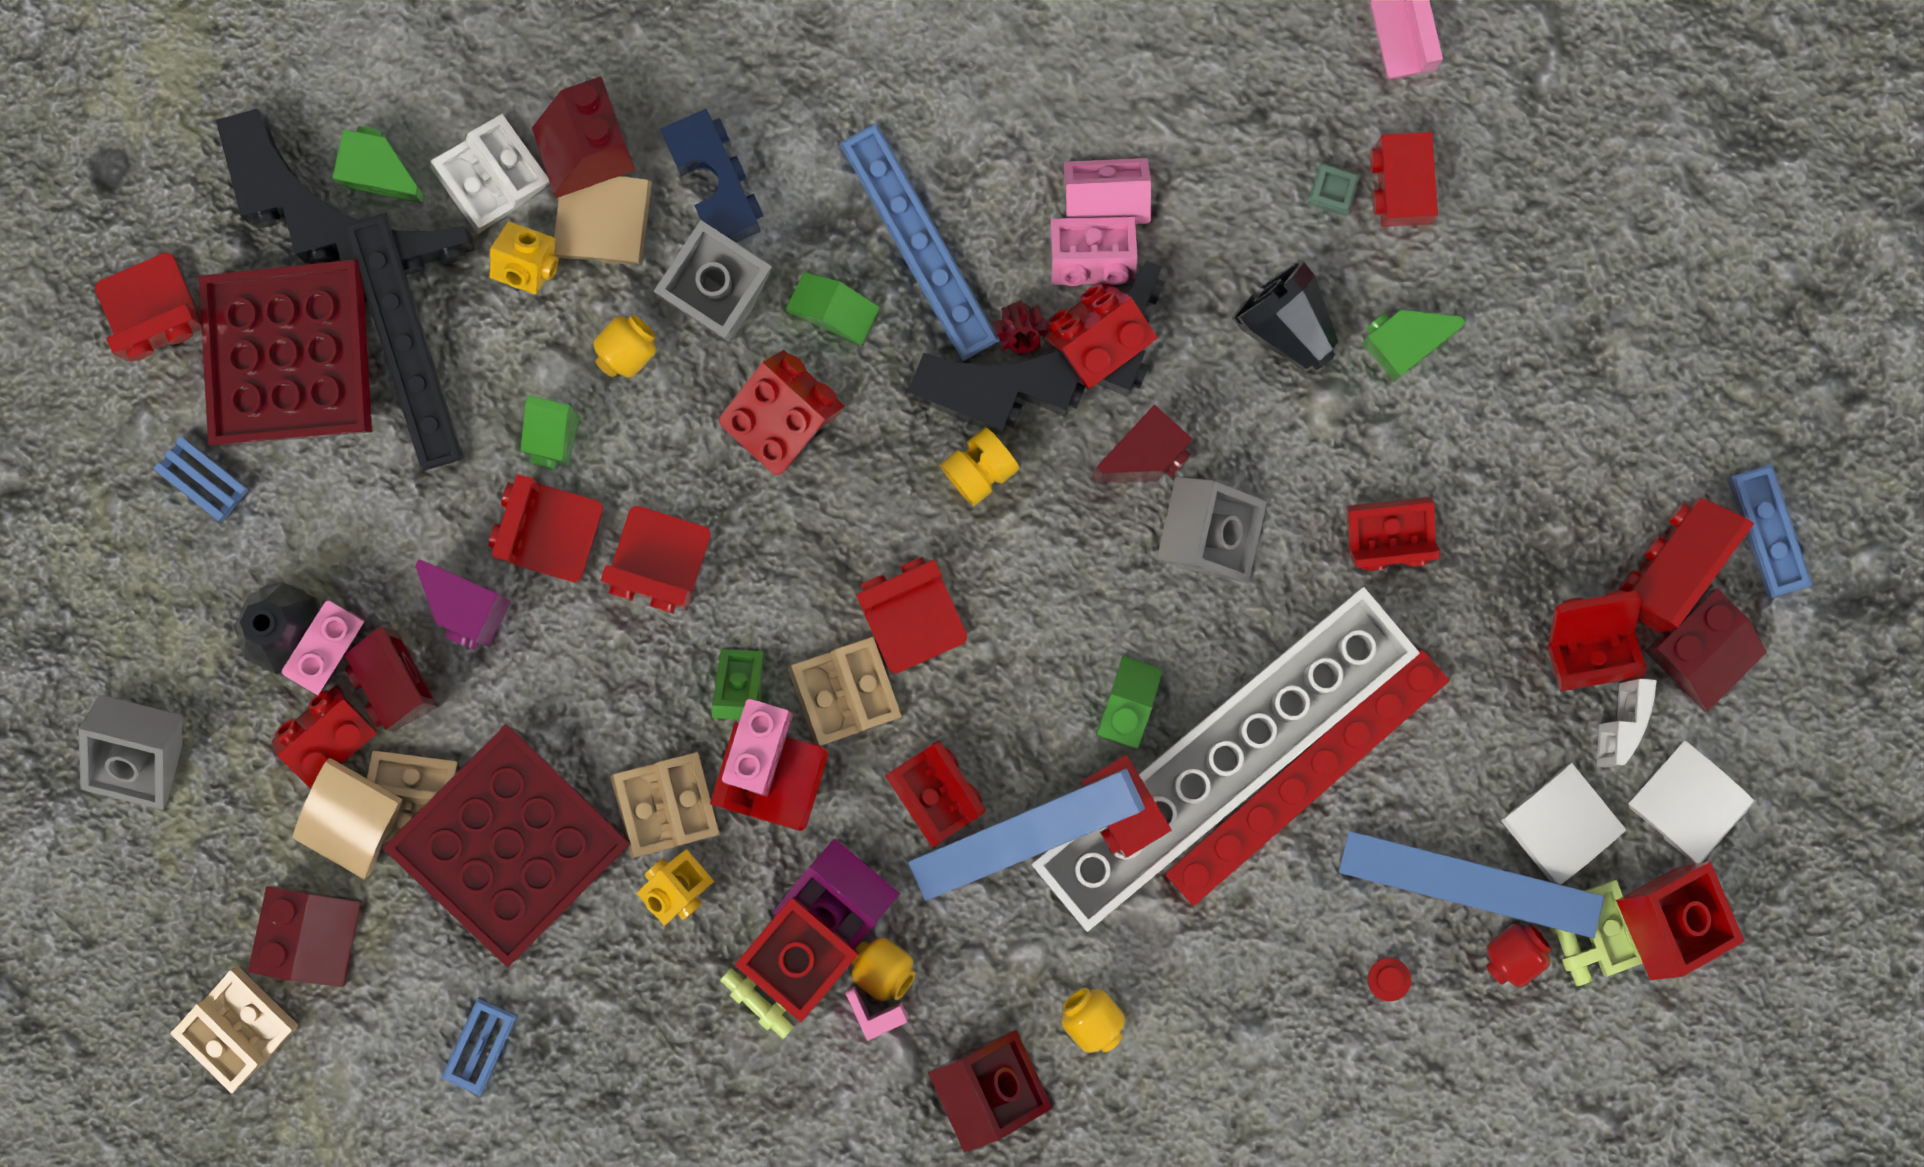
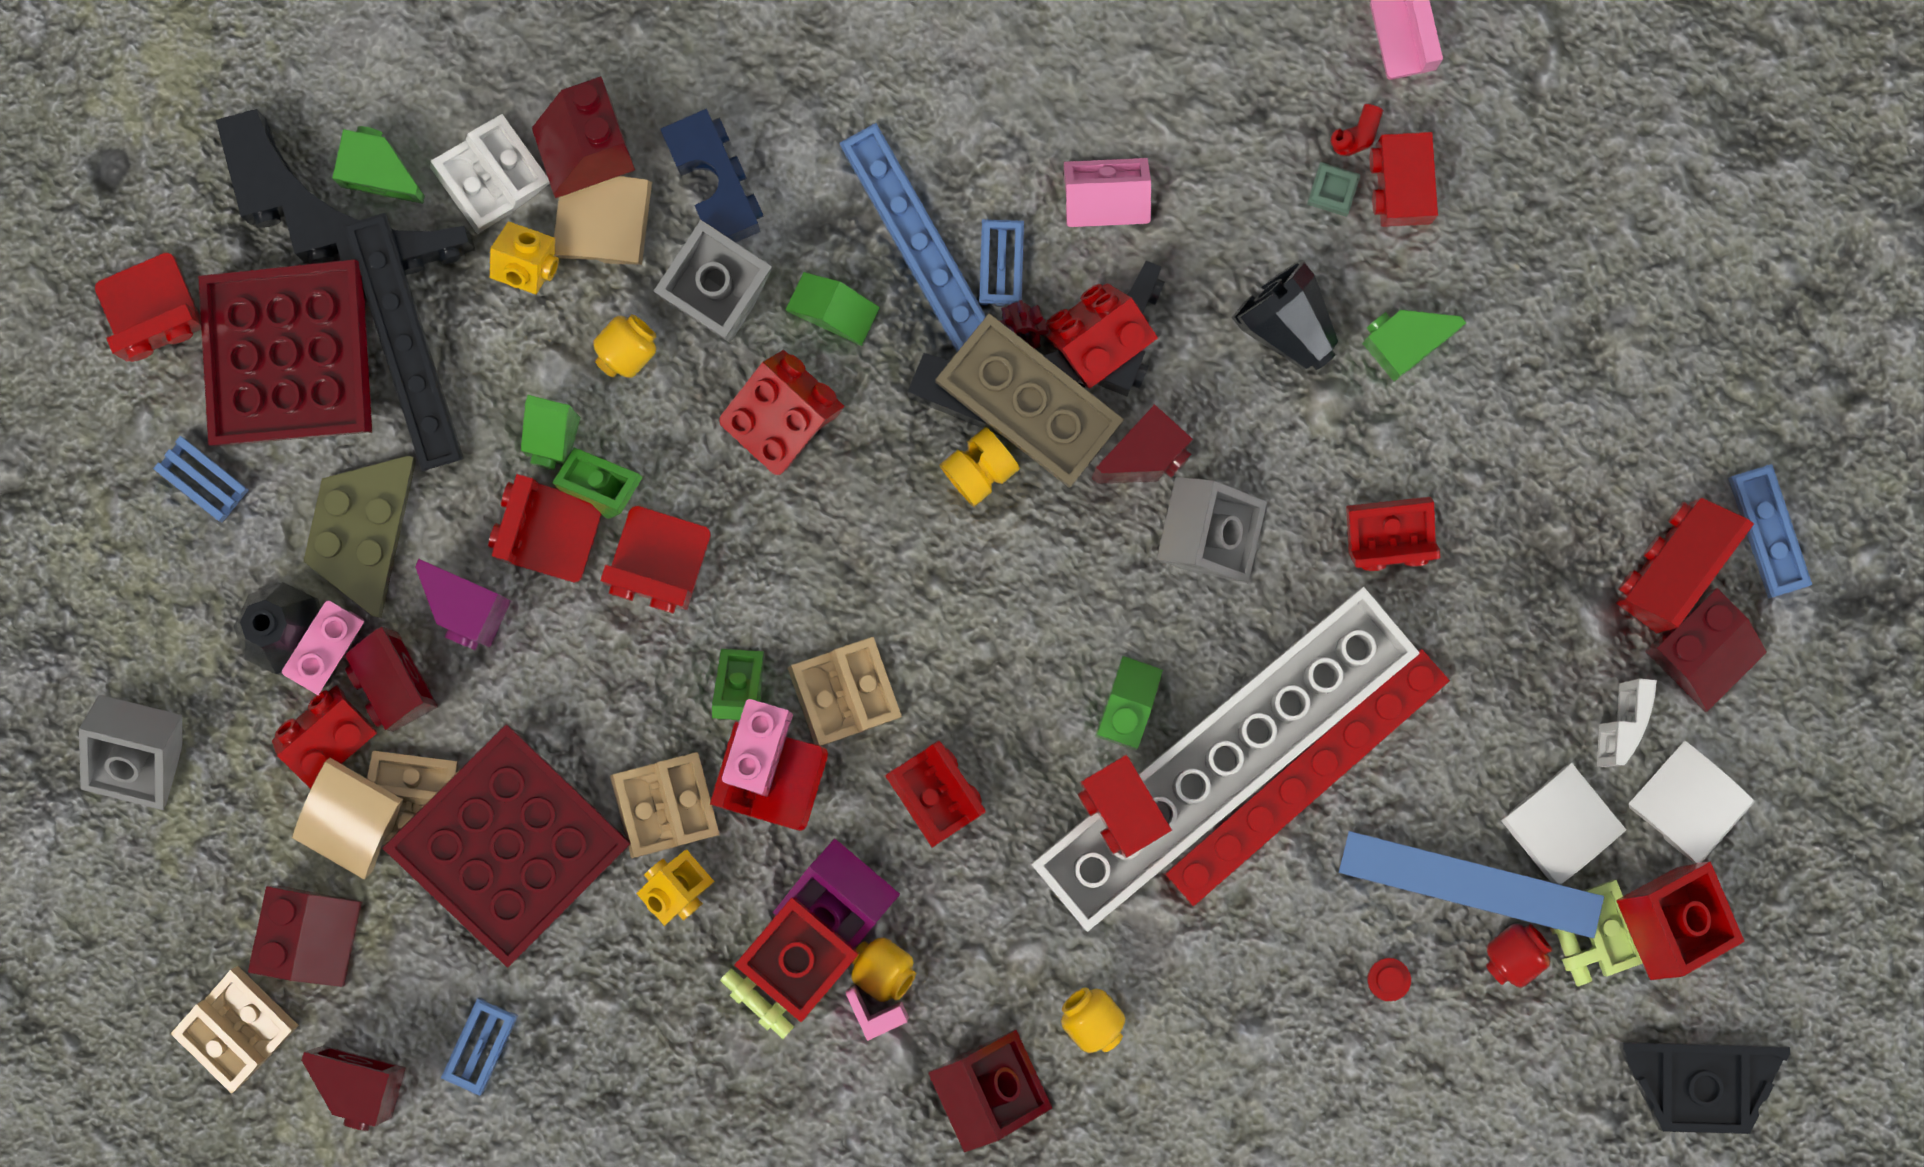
(355, 1085): none -> dark red slope
(359, 529): none -> olive wing
(597, 482): none -> bright green slope
(911, 615): red bracket -> none
(1002, 226): none -> medium blue tile
(1027, 834): medium blue tile -> none
(1029, 400): none -> dark tan plate
(1093, 251): bright pink bracket -> none
(1360, 136): none -> red arm
(1596, 640): red bracket -> none
(1704, 1084): none -> black wing

